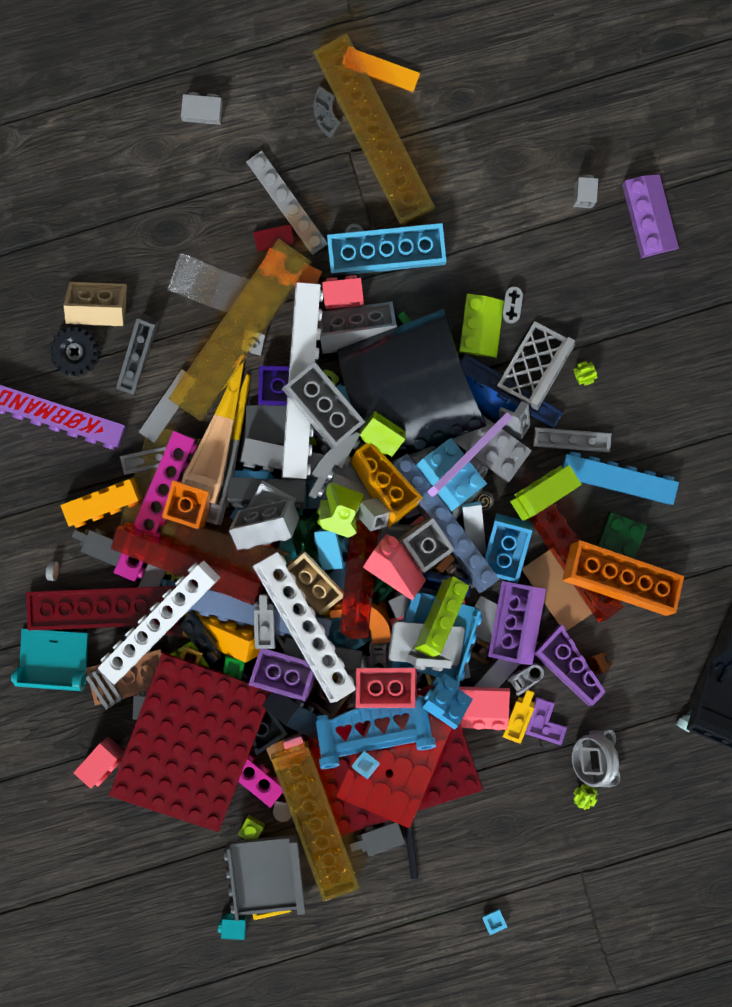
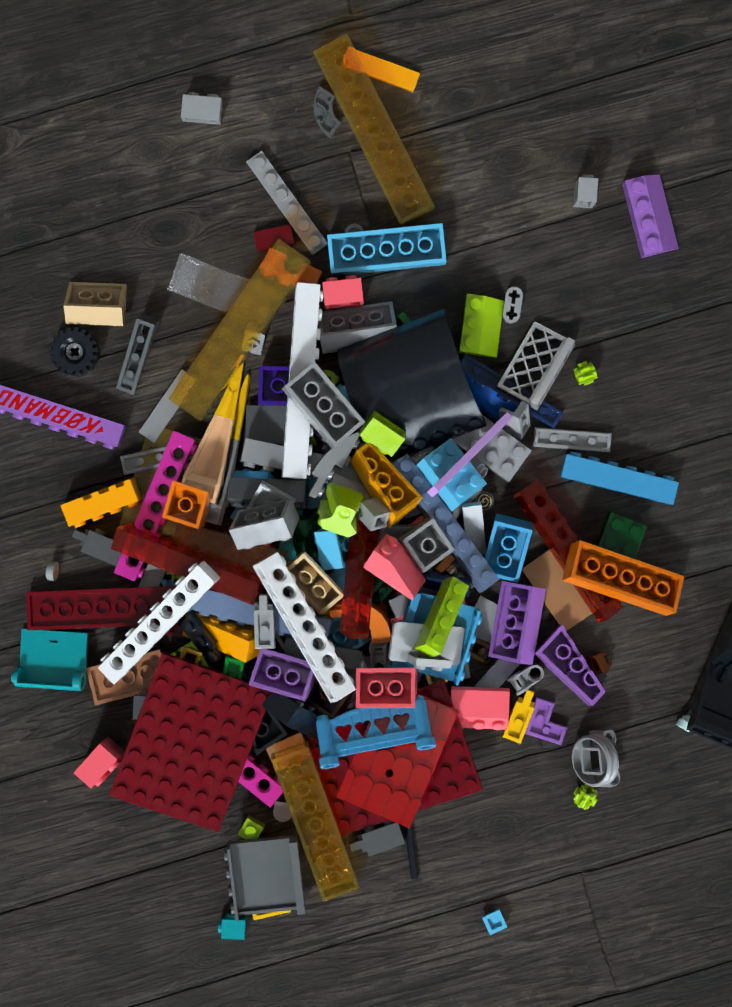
(101, 684): light grey tile -> none
(293, 741): bright pink tile -> none
(365, 765): medium azure plate -> none
(447, 701): dark azure plate -> none
(545, 491): lime piece -> none

